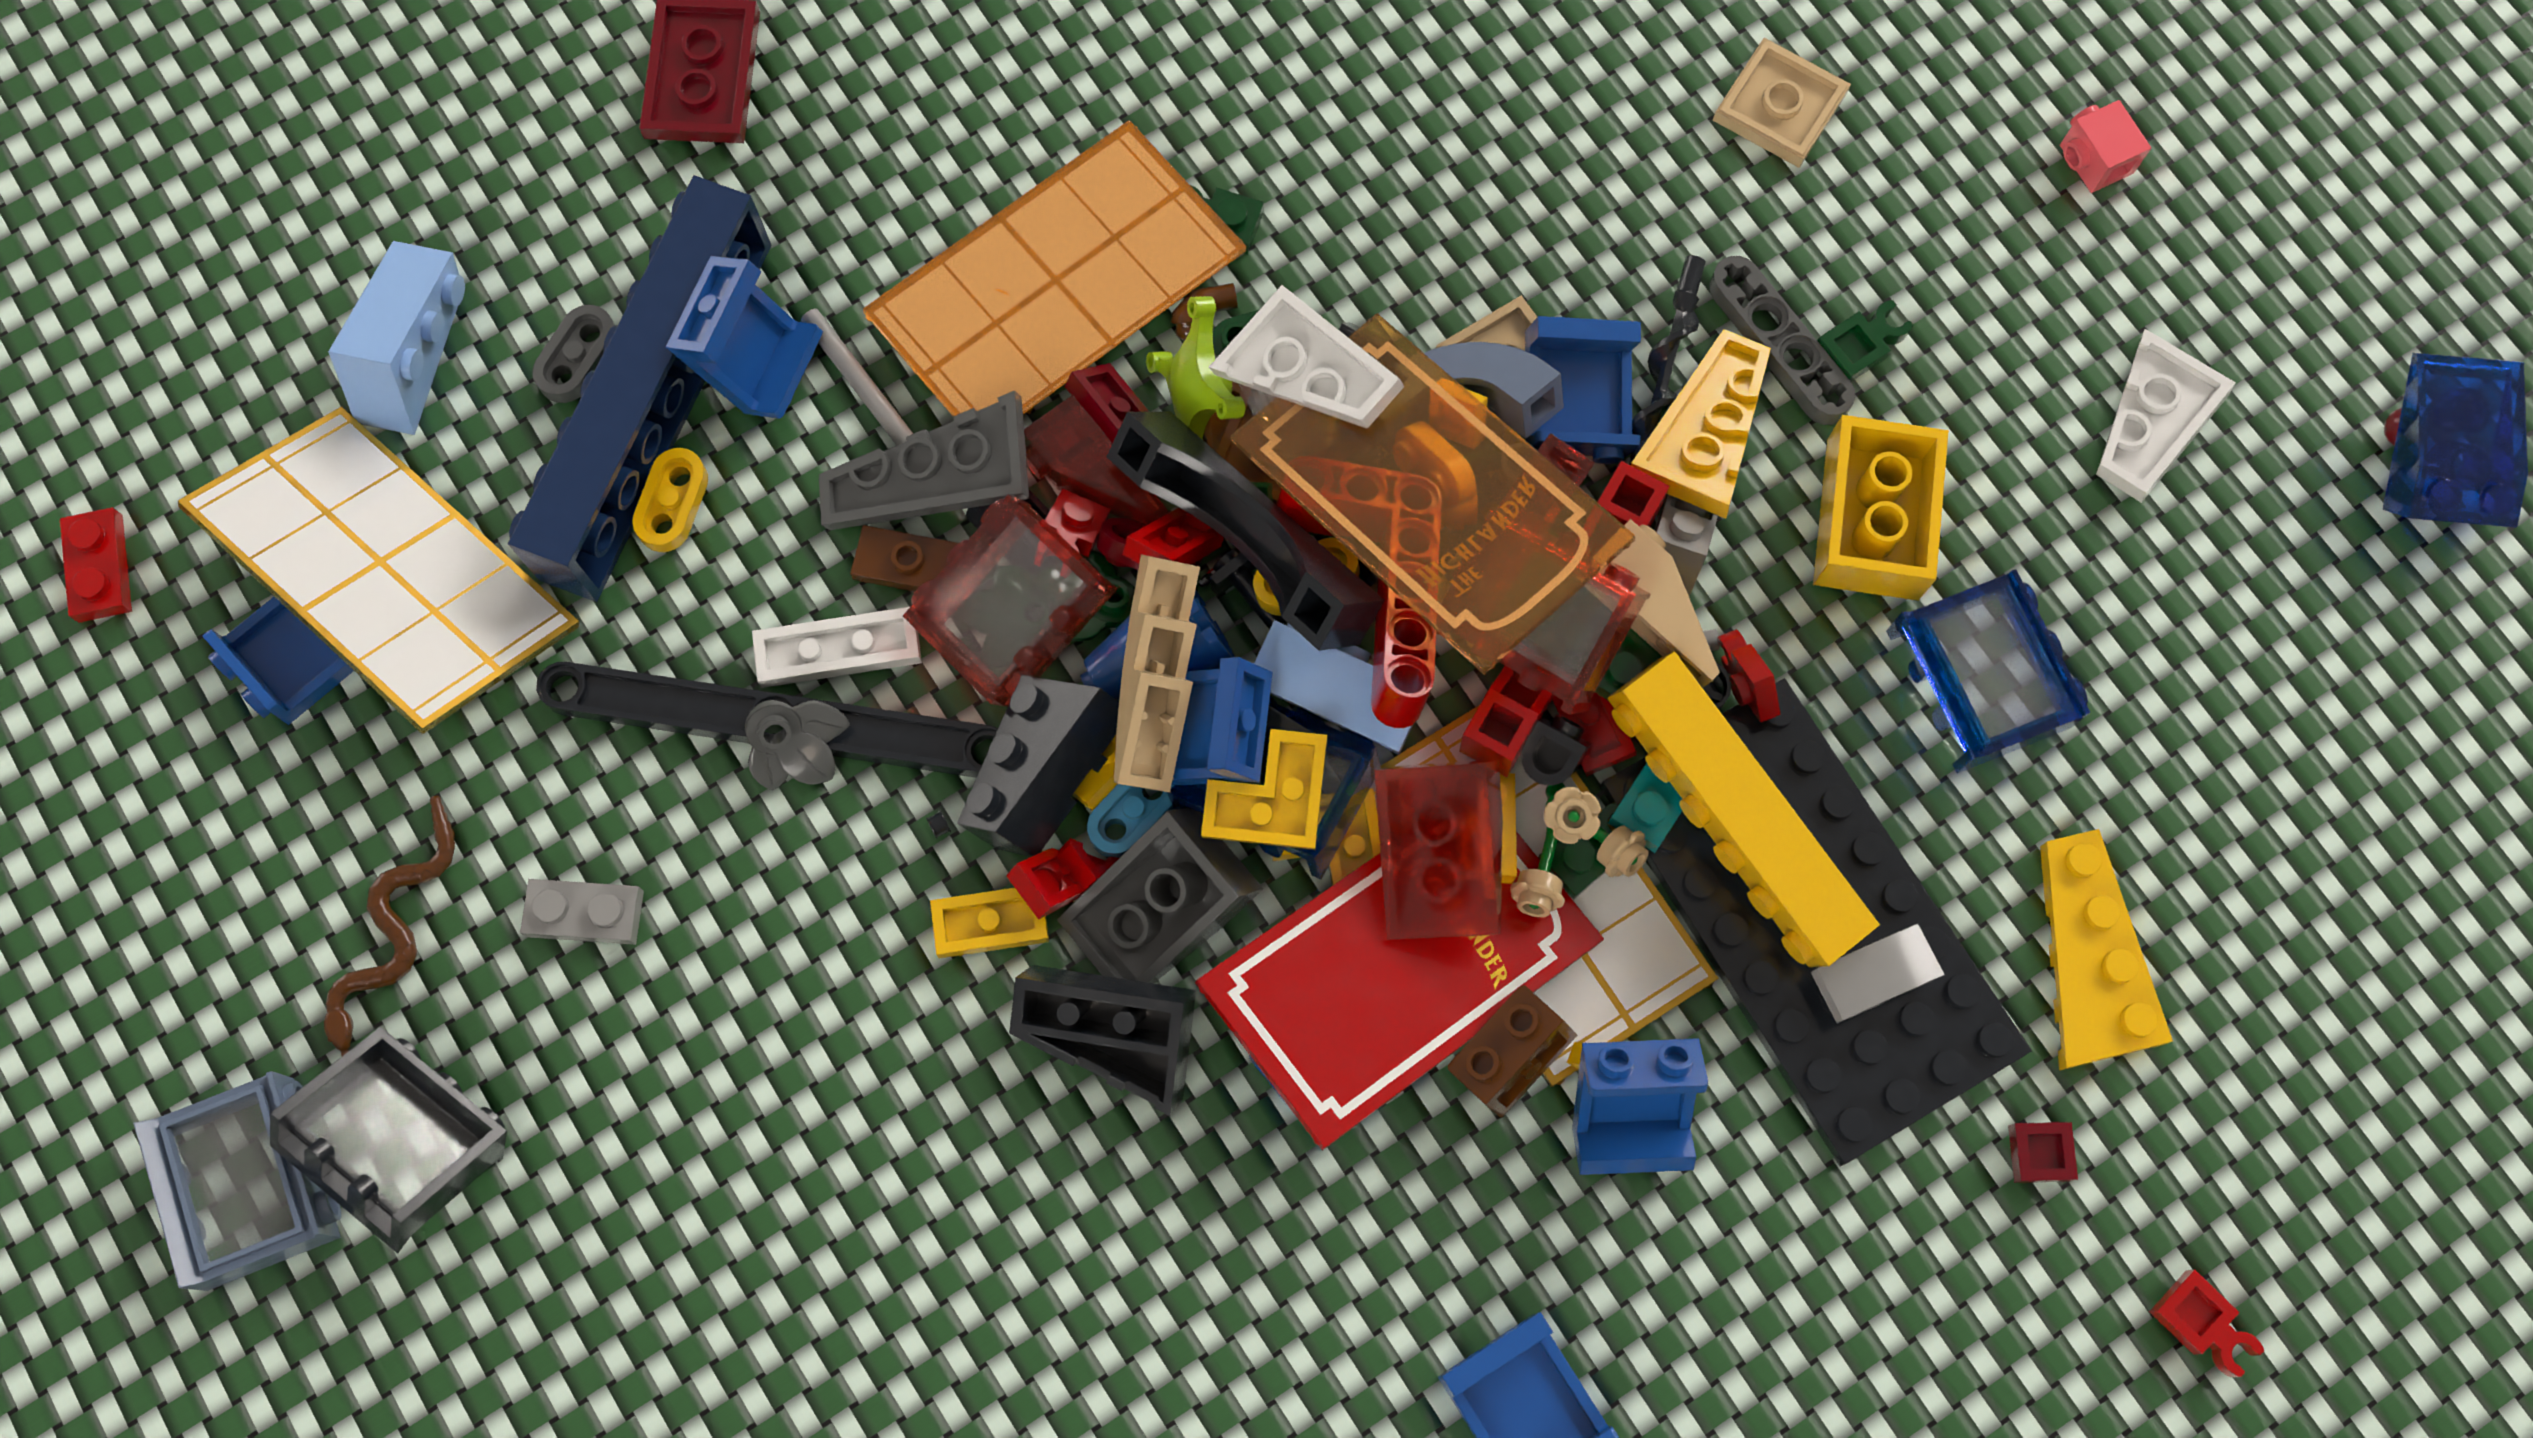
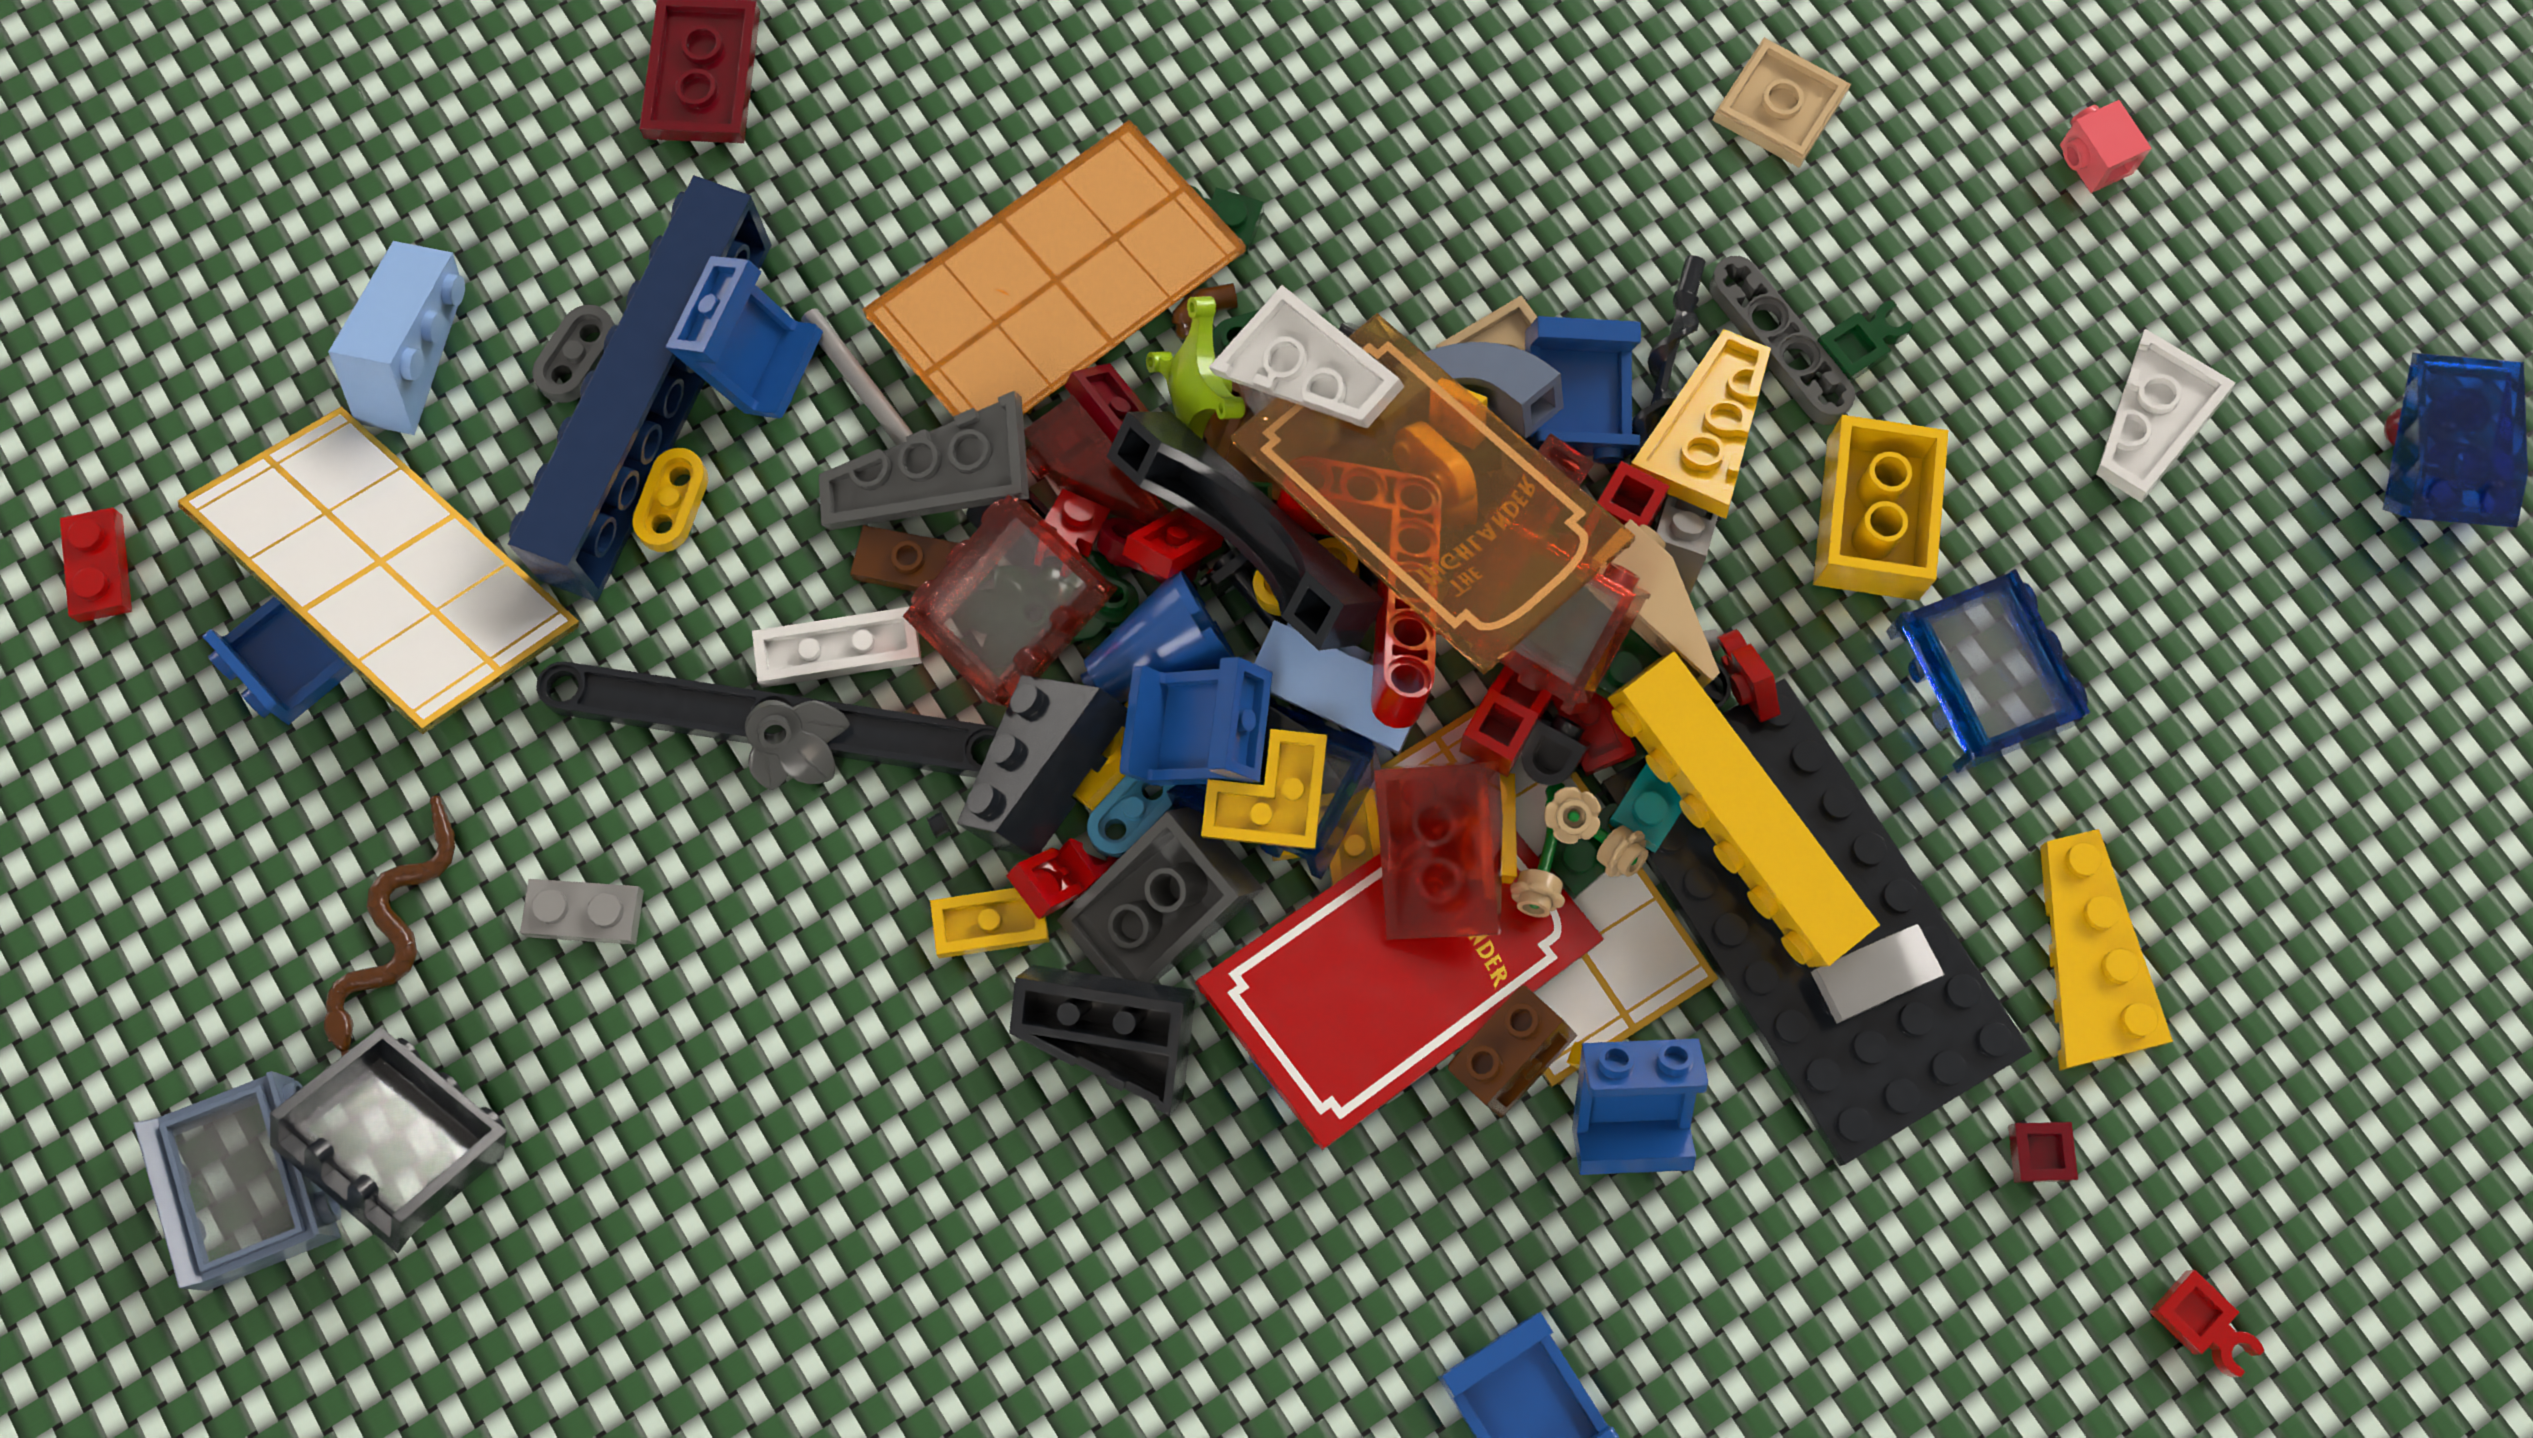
(1154, 674): tan slope -> none

